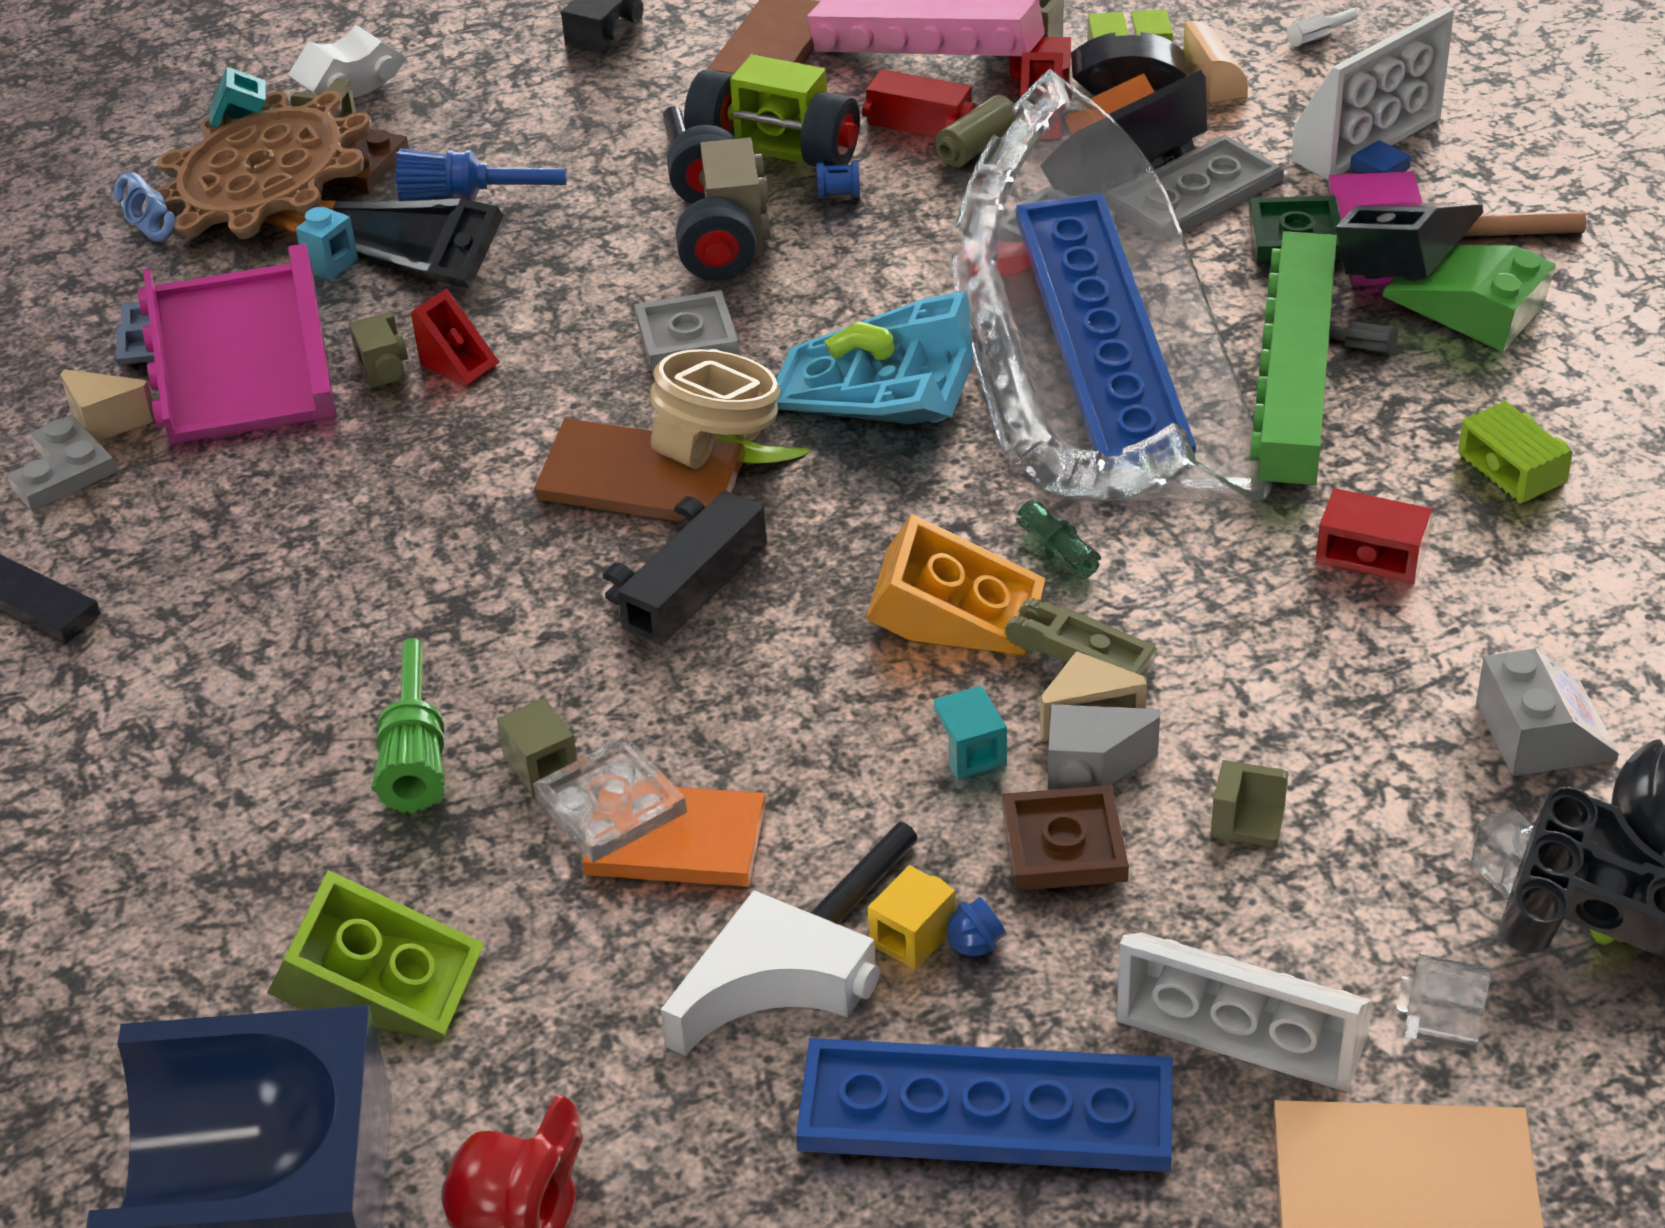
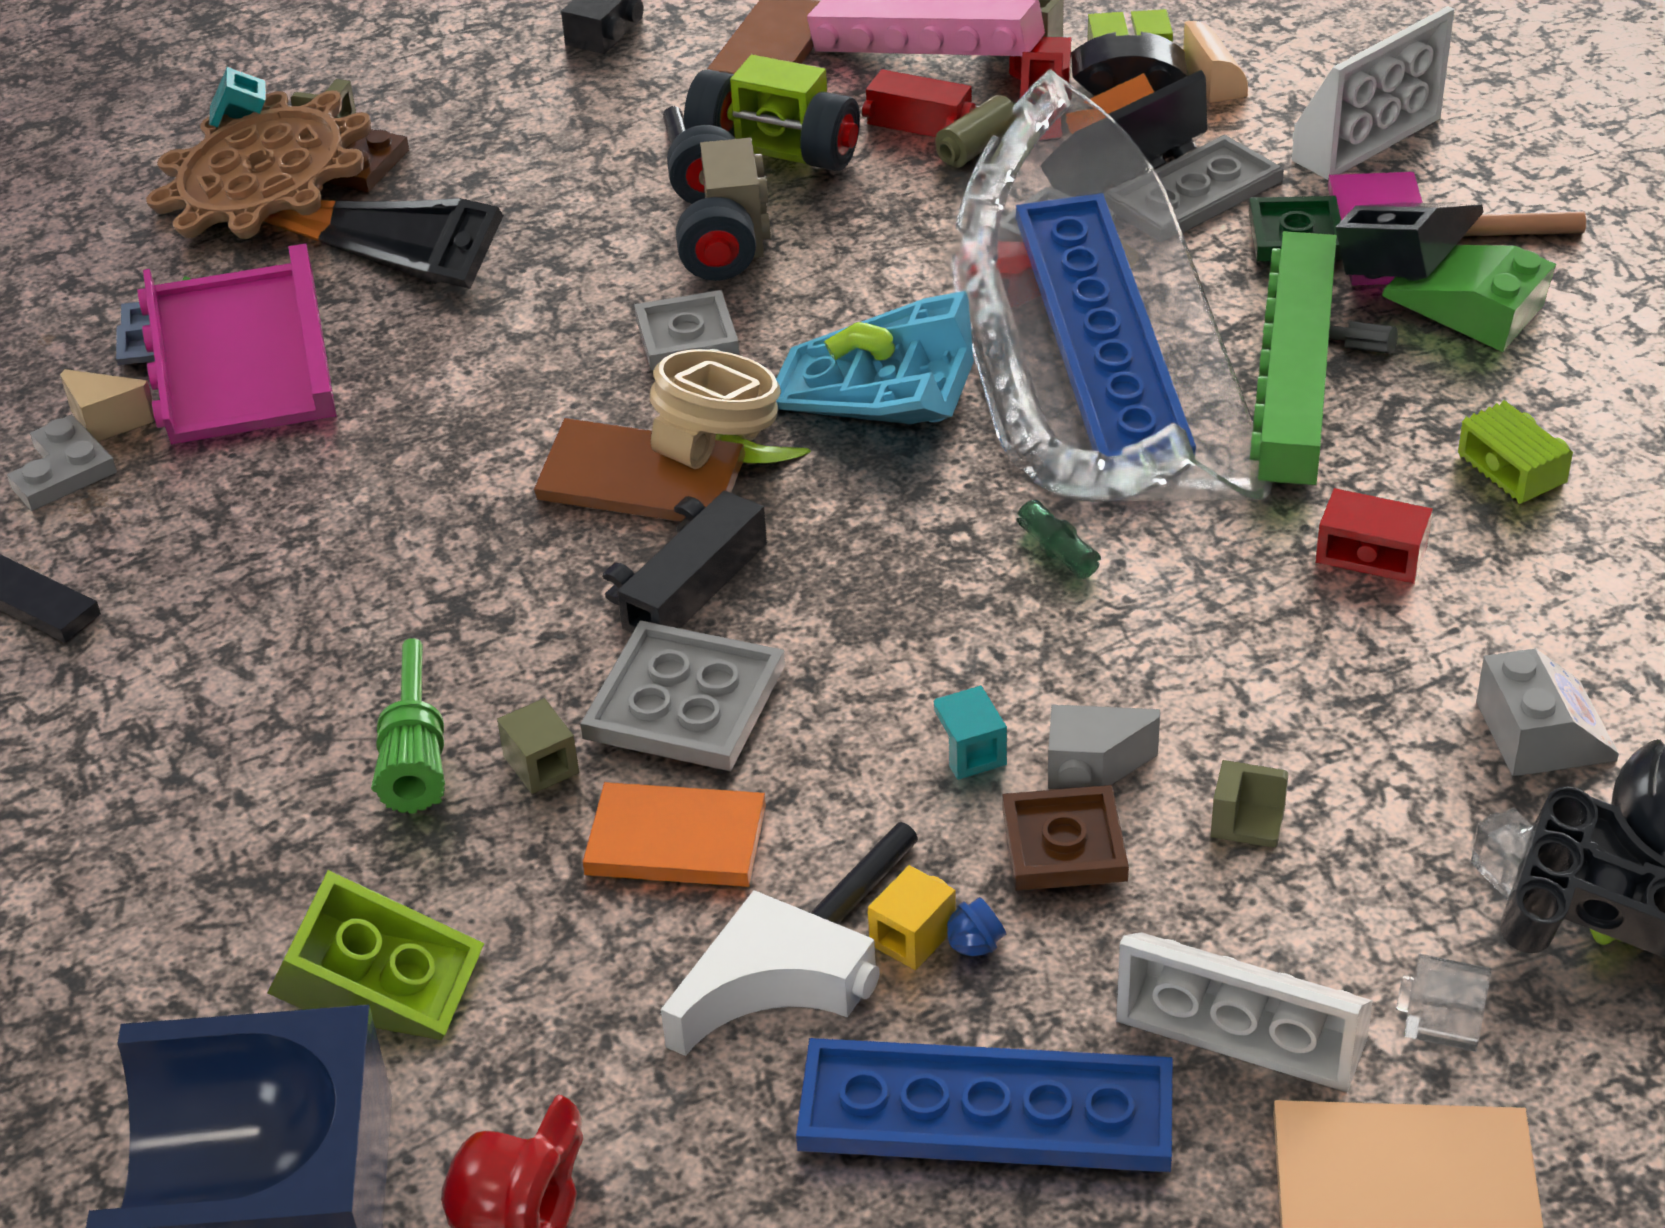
(155, 209): medium blue piece -> none
(328, 241): medium azure brick -> none
(354, 58): white brick -> none
(379, 349): olive brick -> none
(450, 341): red slope -> none
(460, 175): blue piece -> none
(610, 798): clear plate -> none
(684, 695): none -> light grey plate
(838, 180): blue bush -> none
(949, 590): light orange slope -> none
(1064, 632): olive hinge -> none
(1091, 683): tan slope -> none
(1317, 27): white axle -> none
(1380, 159): blue tile -> none

